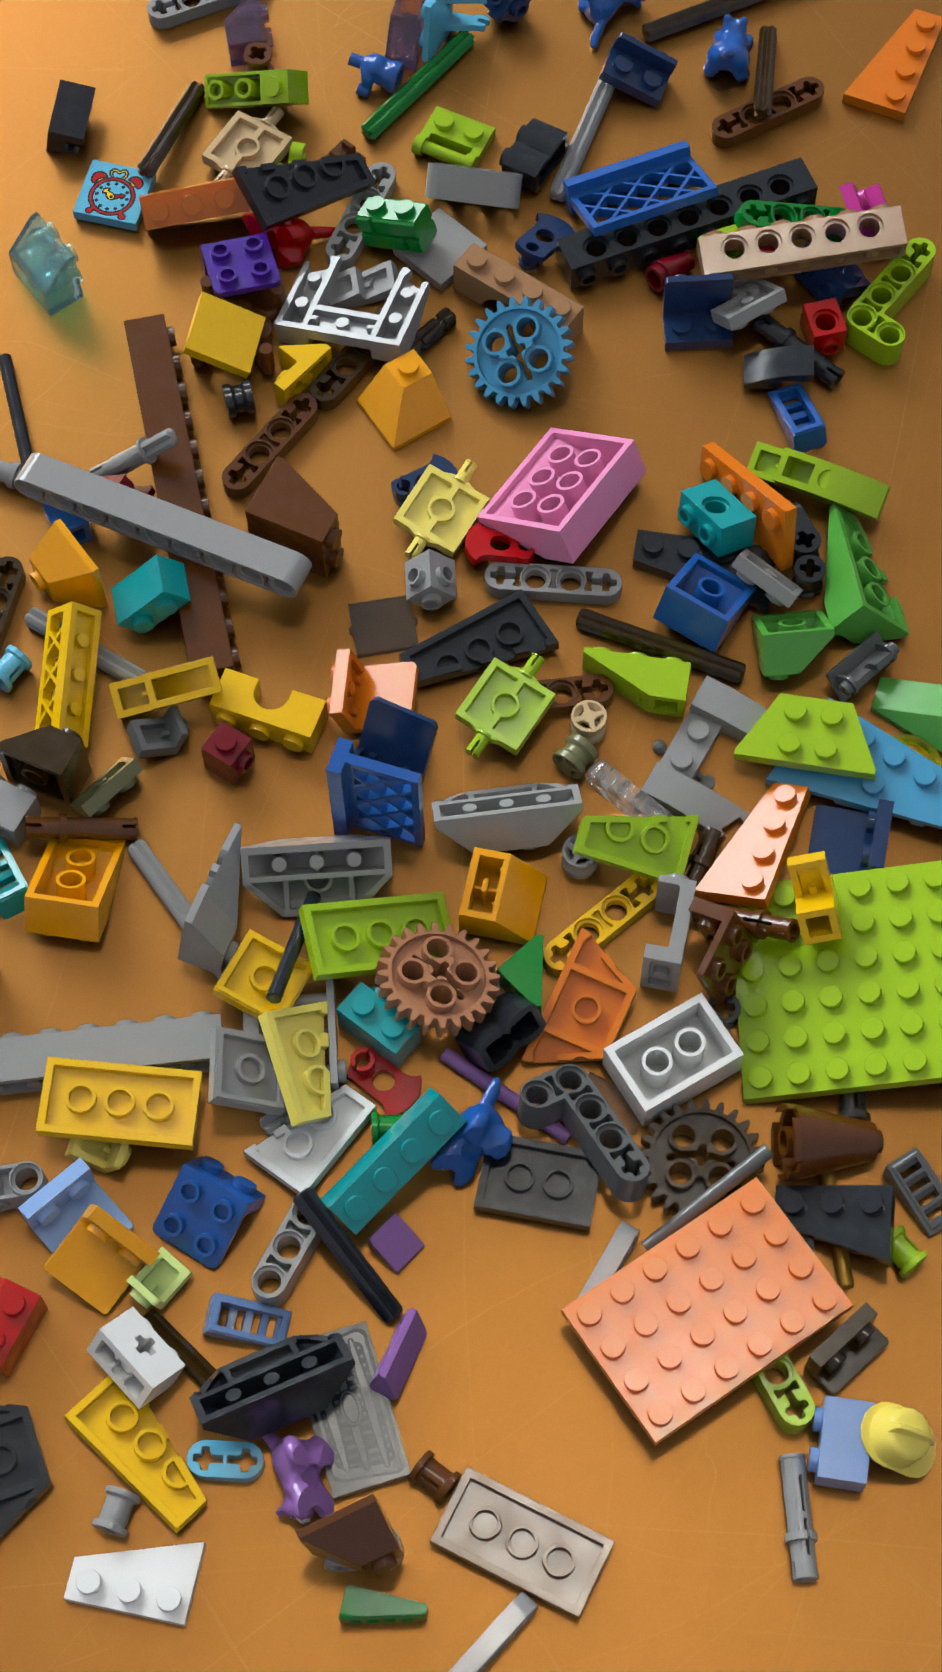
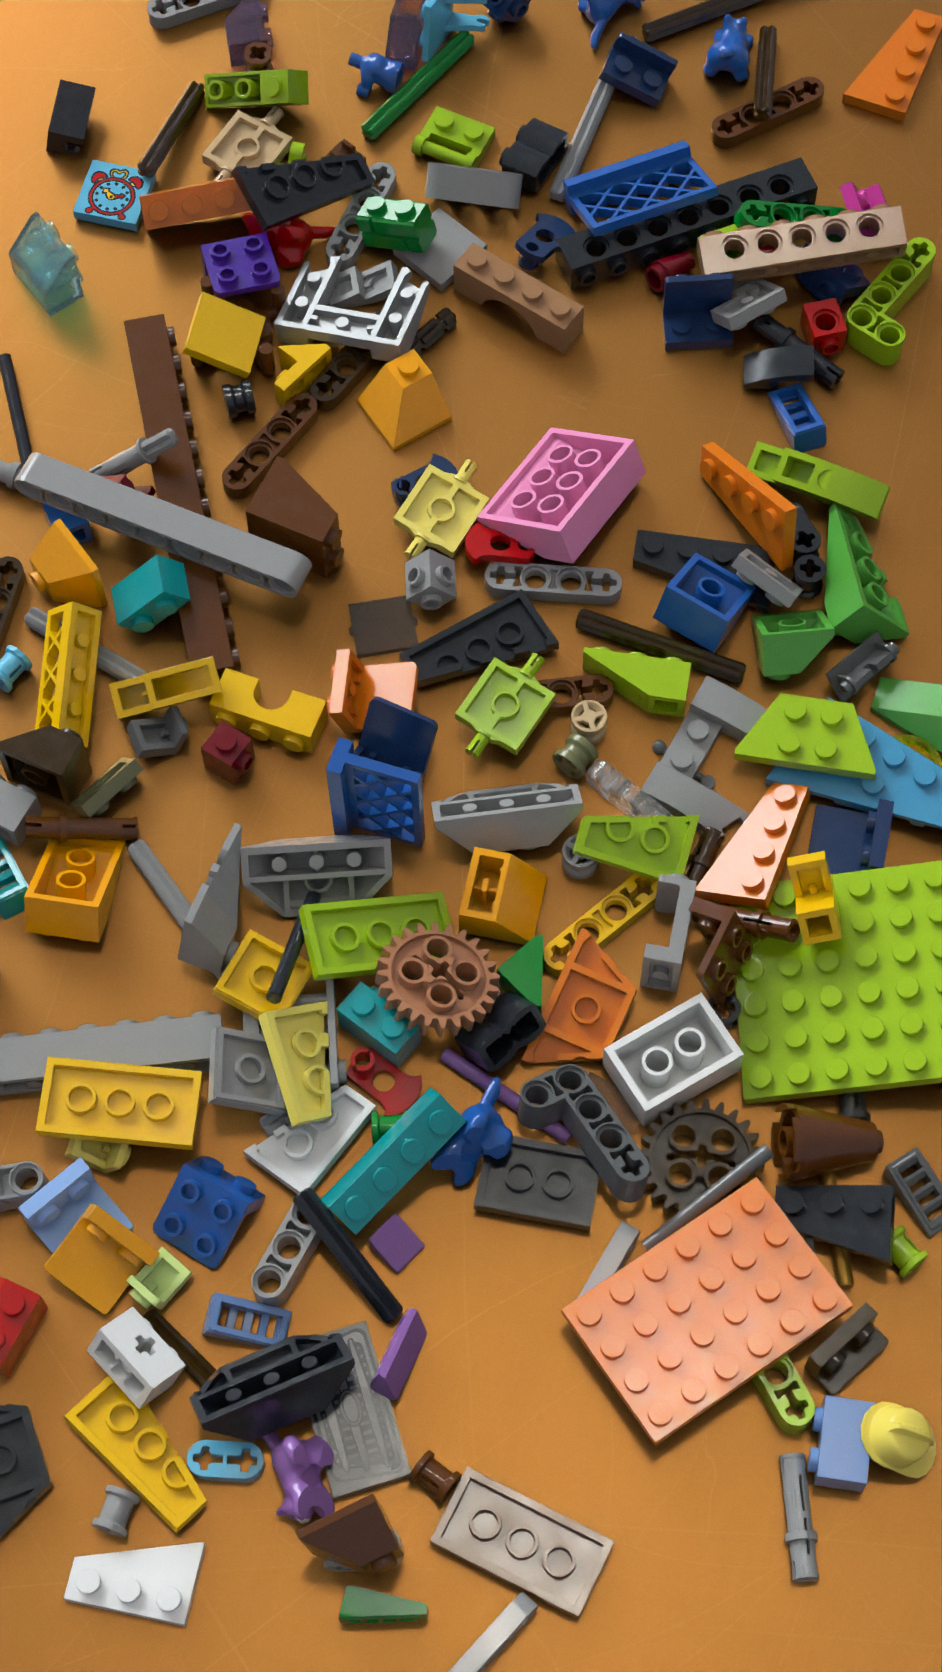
(547, 339): dark azure gear -> none
(716, 518): teal brick -> none

